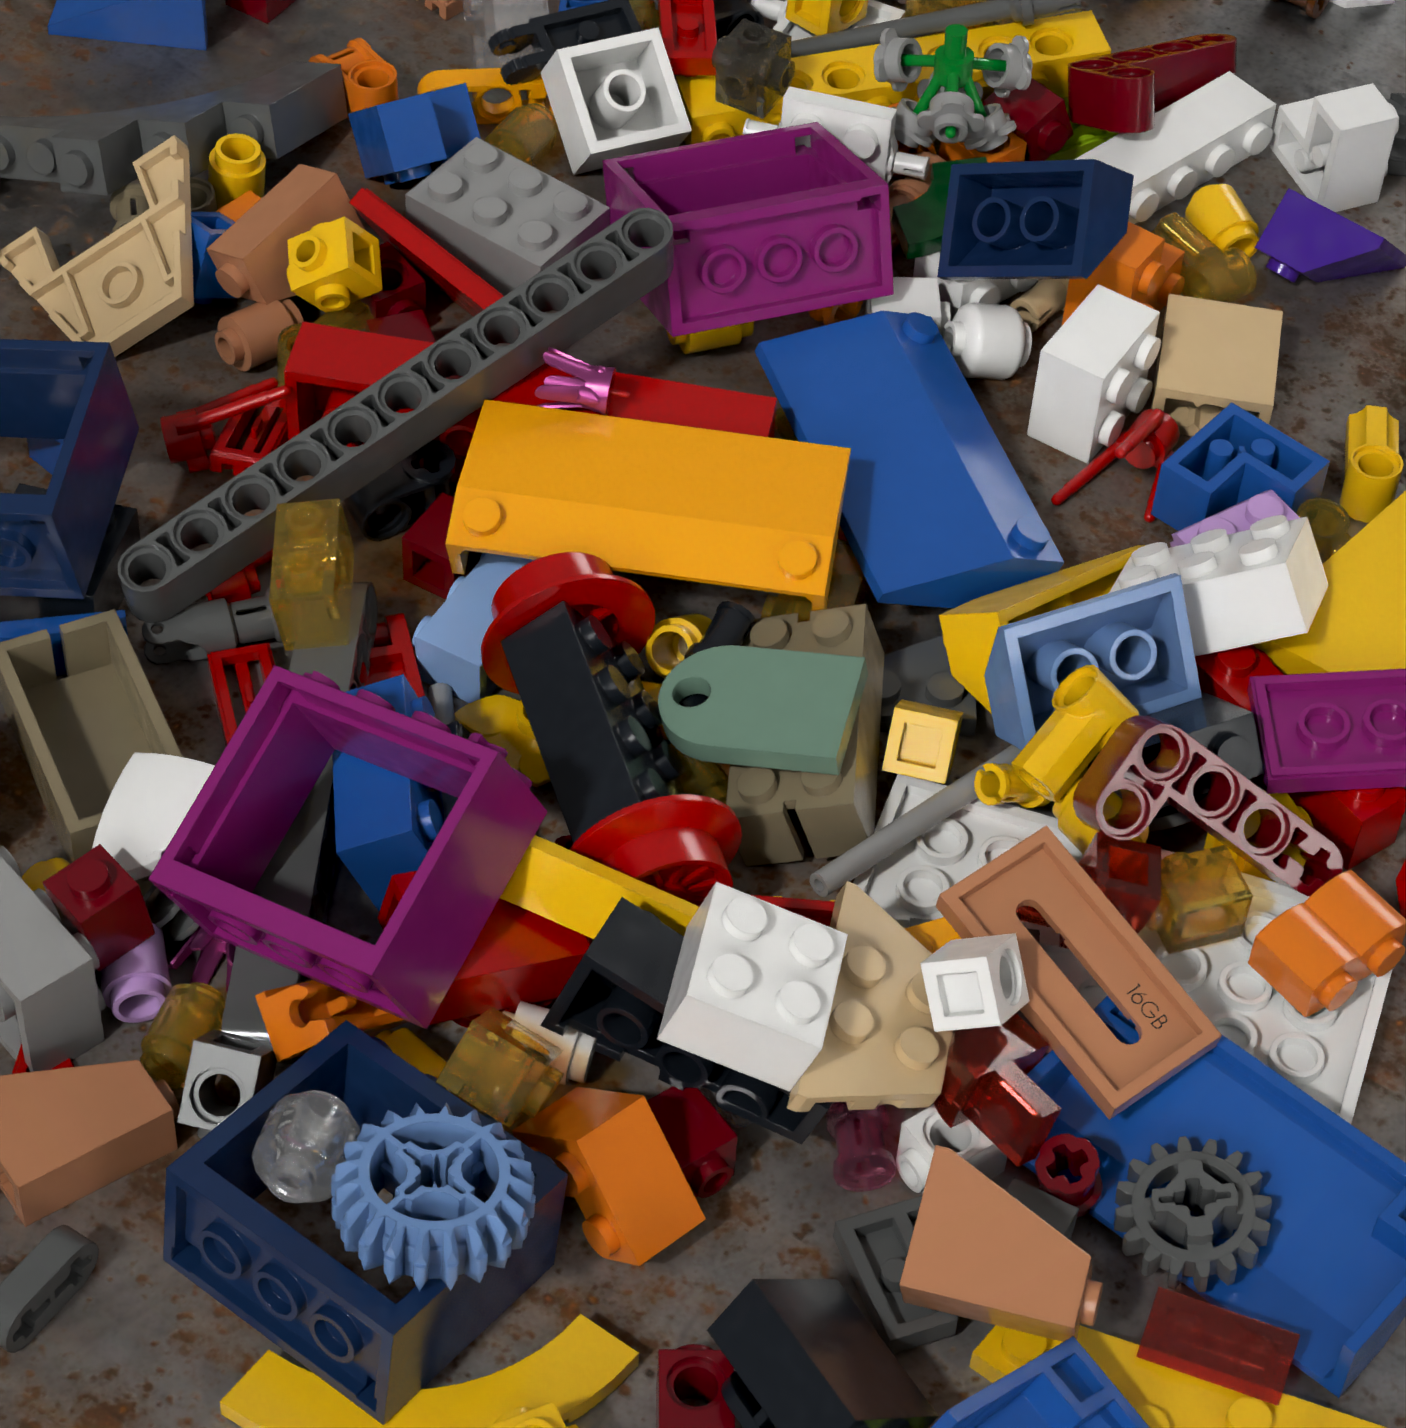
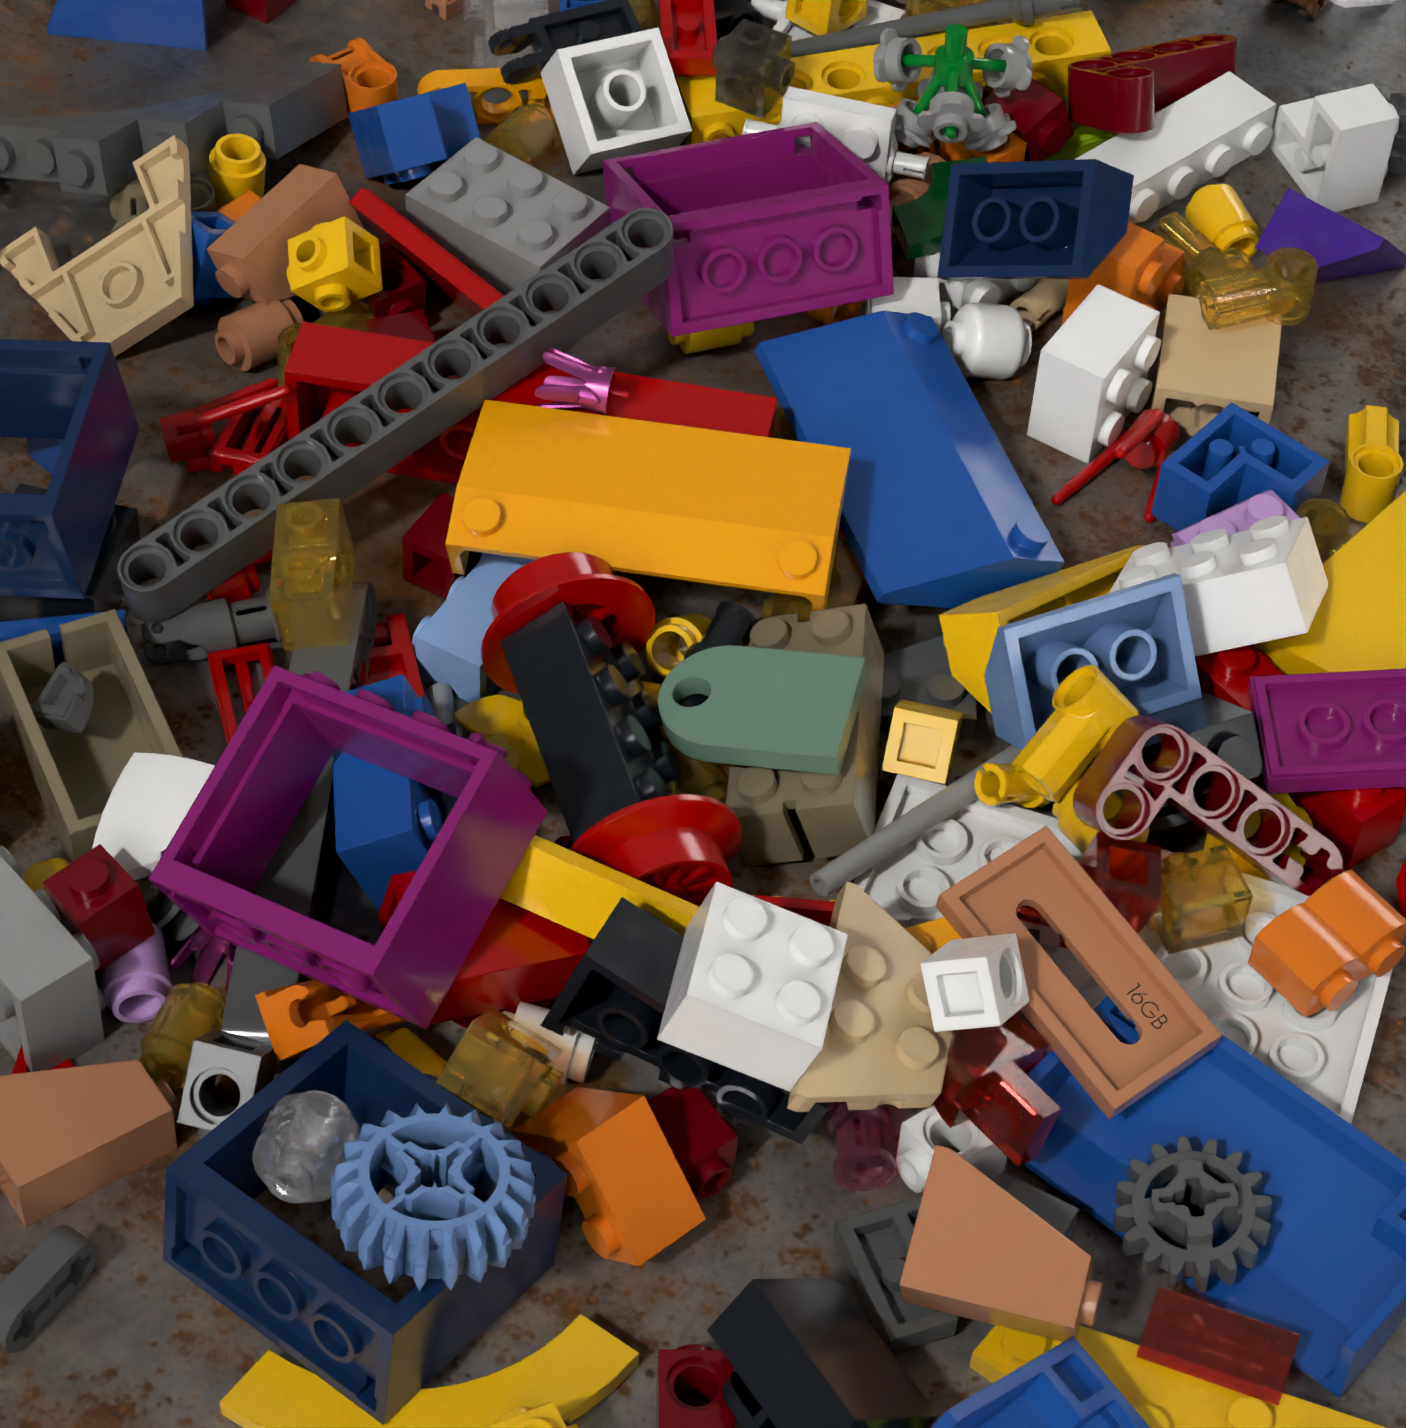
(65, 701): none -> dark grey tile
(403, 492): black piece -> none
(1082, 1160): dark red bush -> none
(1274, 292): none -> clear yellow piece

